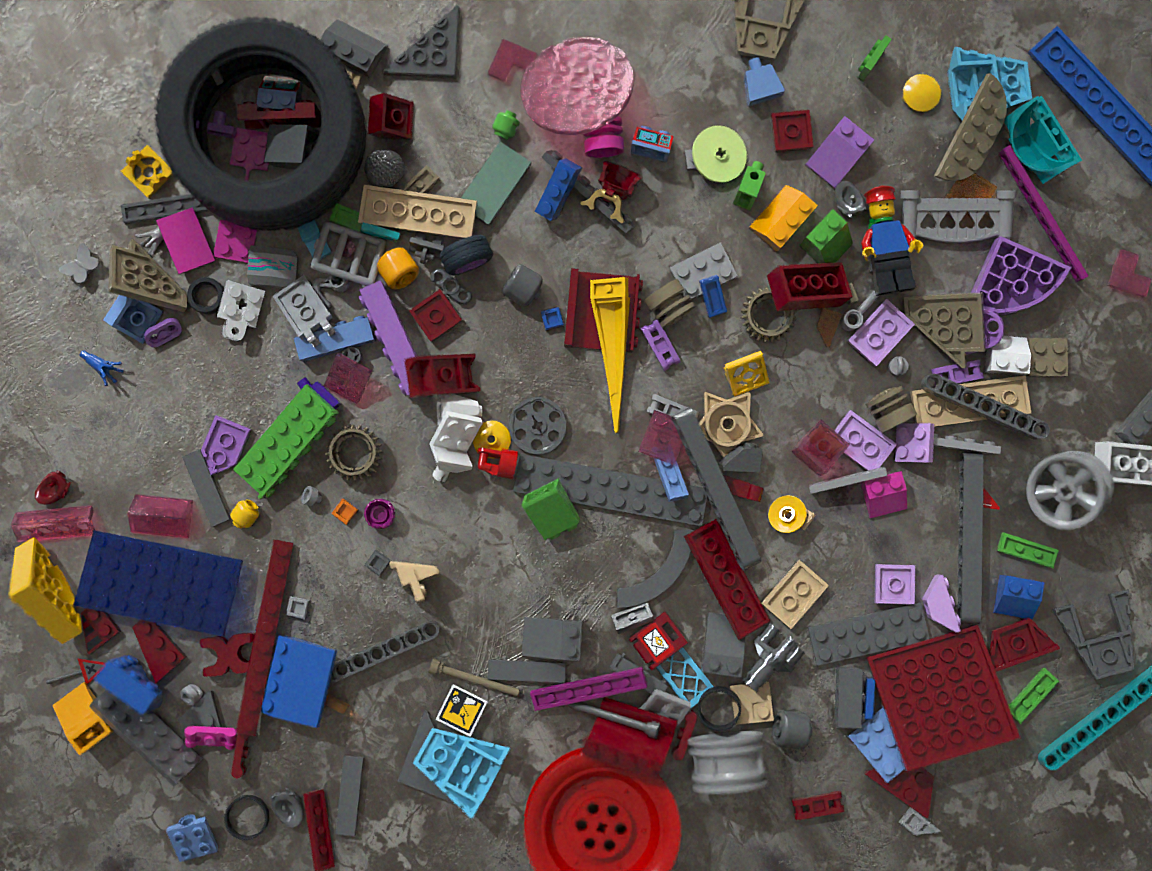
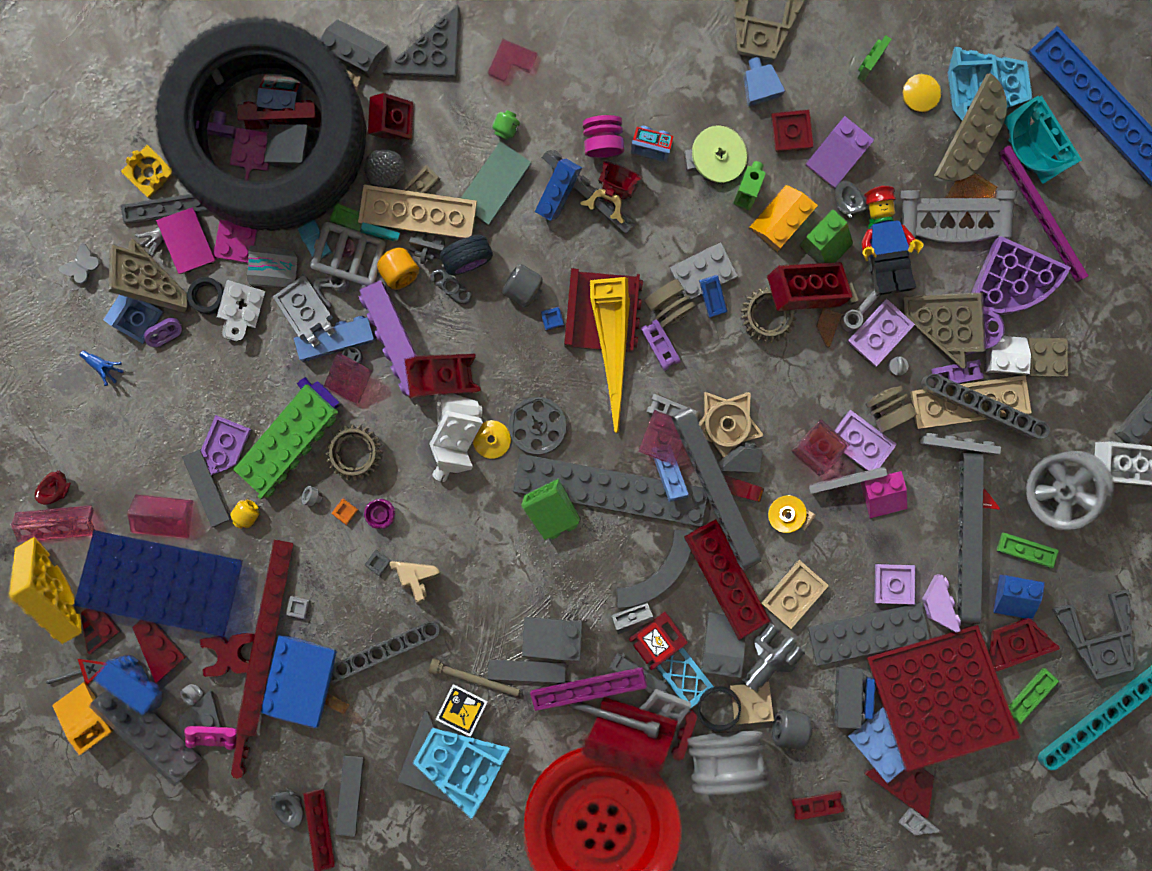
(192, 838): medium blue plate -> none
(227, 823): black tyre -> none
(435, 315): dark red plate -> none
(507, 462): red piece -> none
(577, 86): clear pink tile -> none
(761, 380): yellow piece -> none
(914, 442): lavender plate -> none
(1124, 276): clear pink tile -> none

